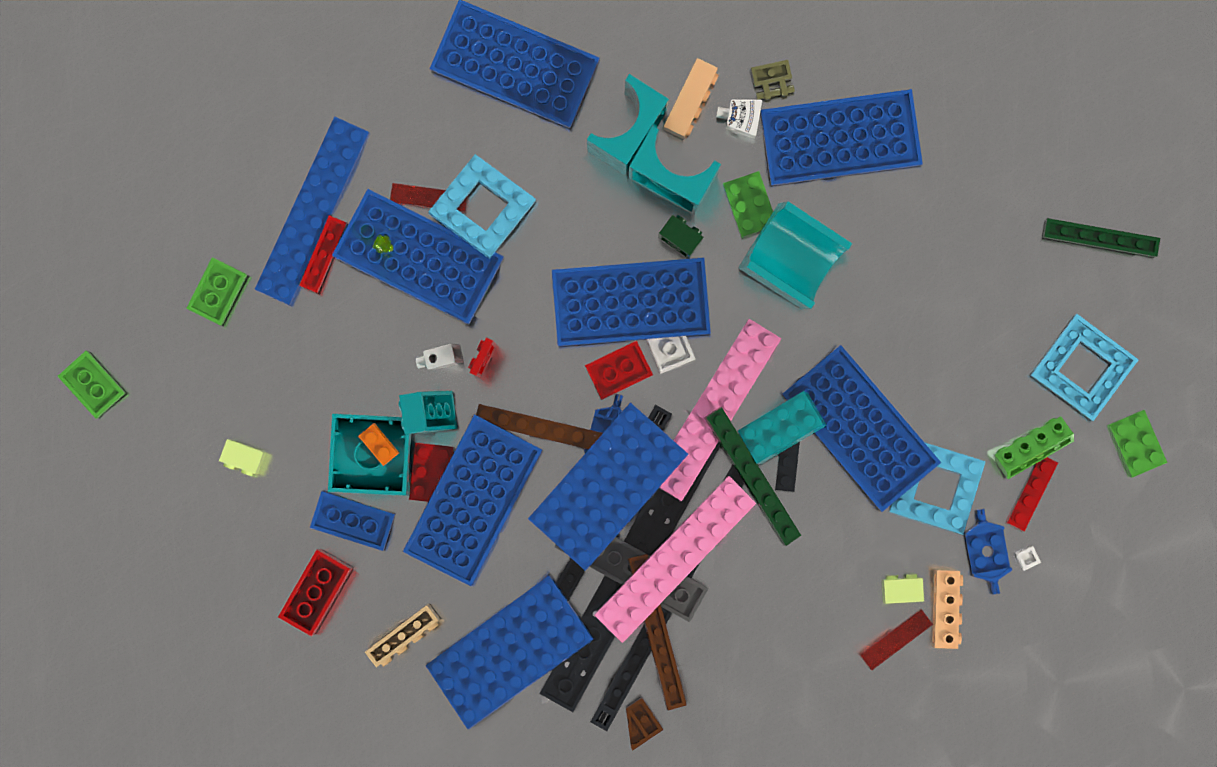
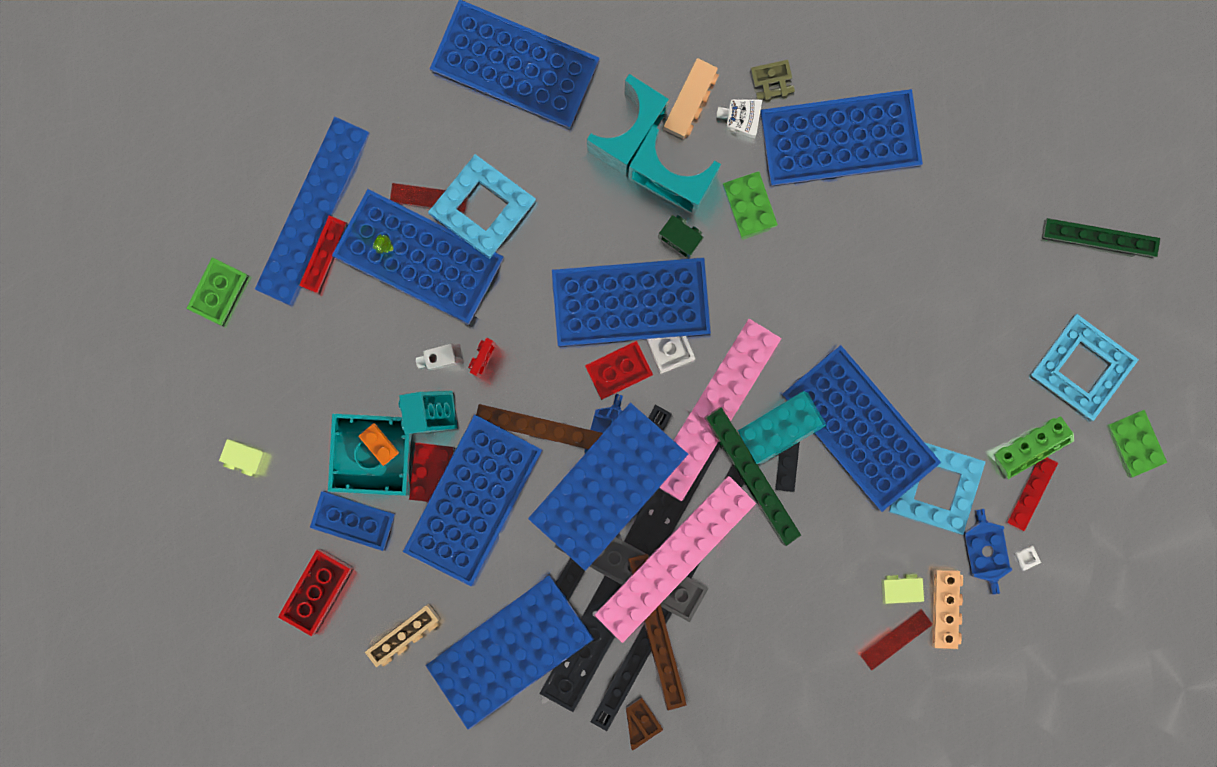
(91, 384): bright green plate -> none
(793, 254): teal piece -> none

